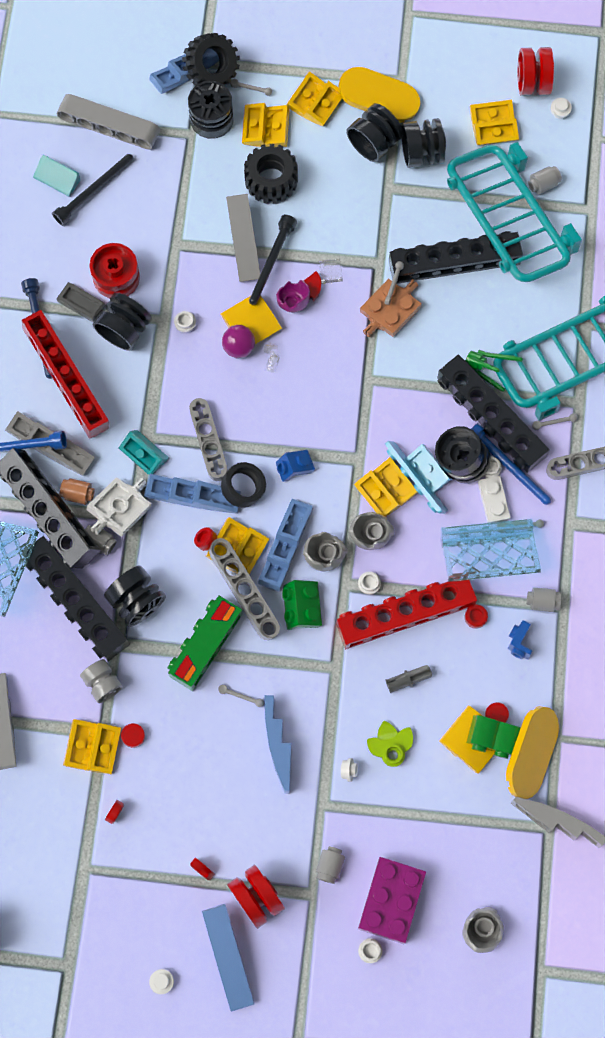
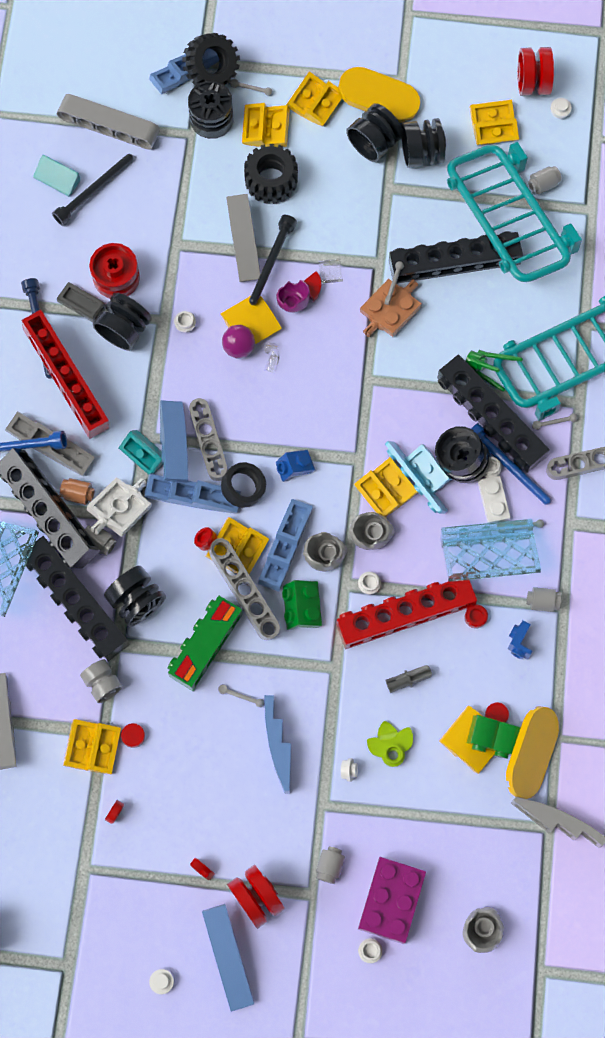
(173, 441): none -> medium blue slope

